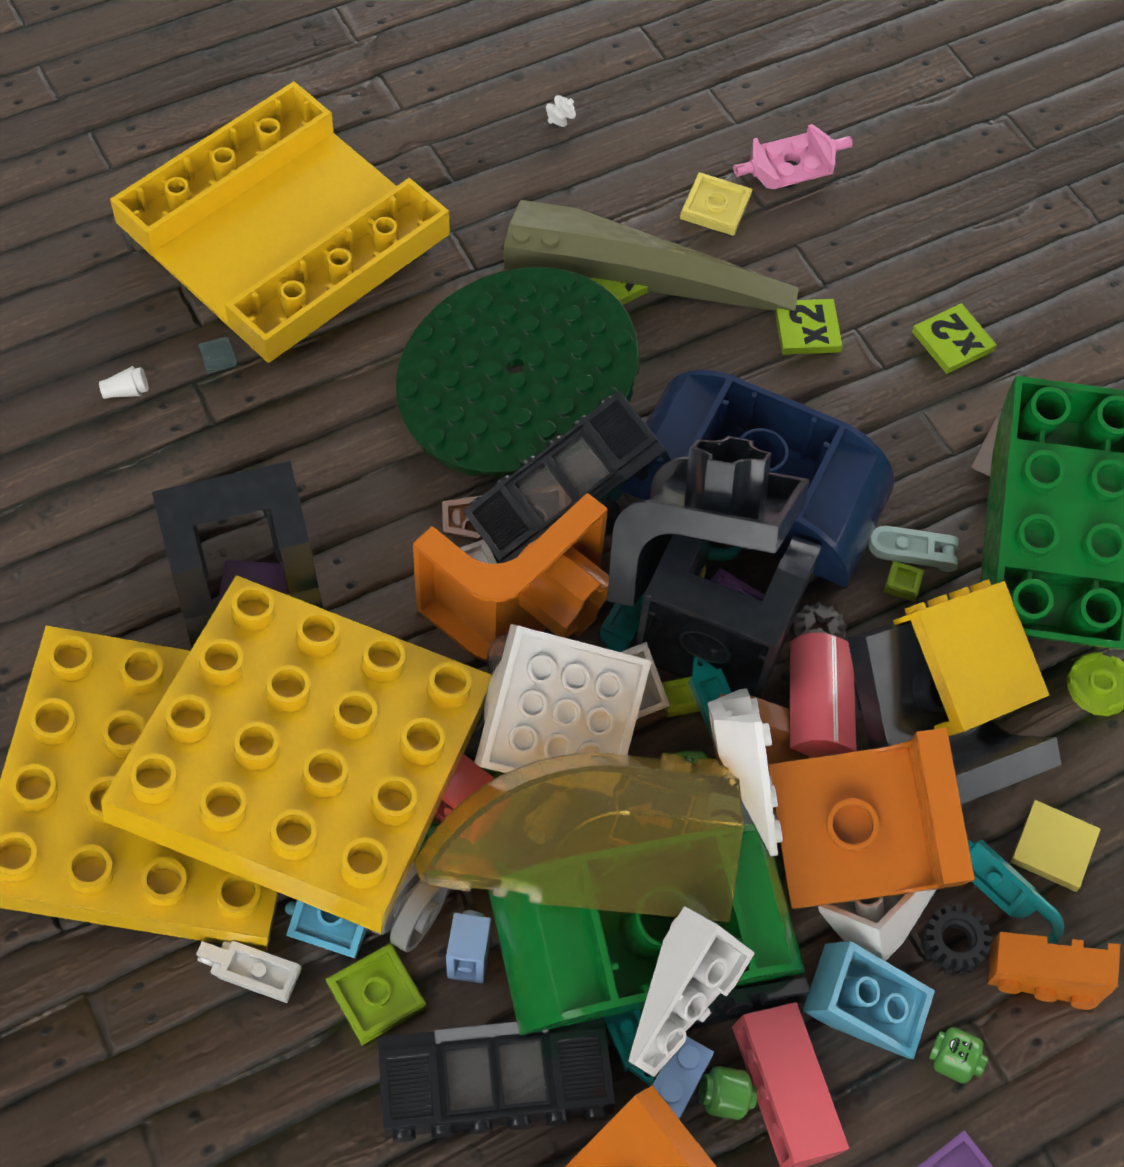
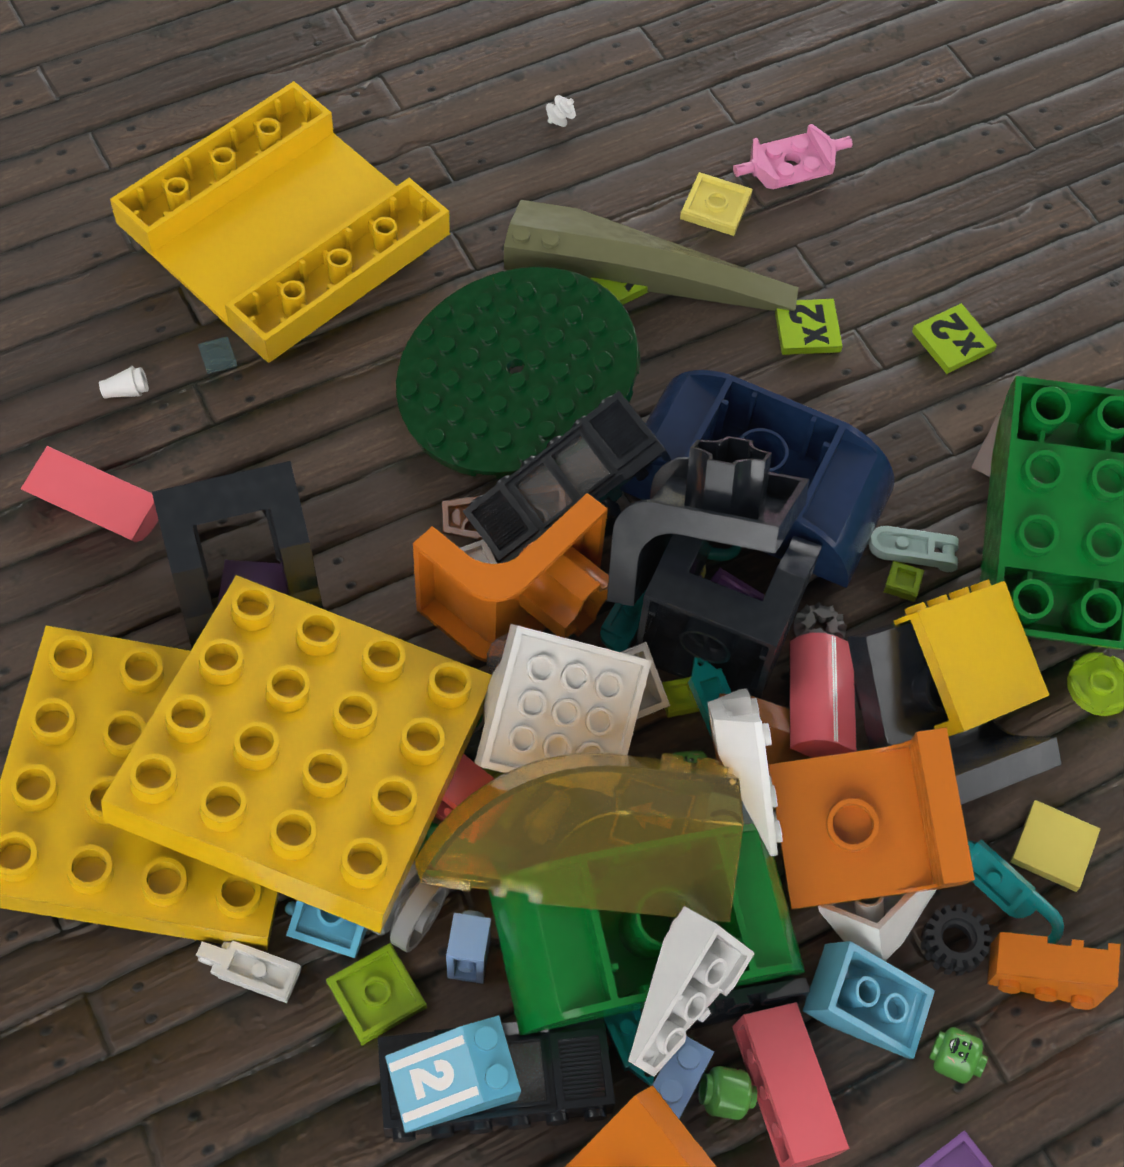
(92, 495): none -> coral brick
(453, 1075): none -> medium azure slope

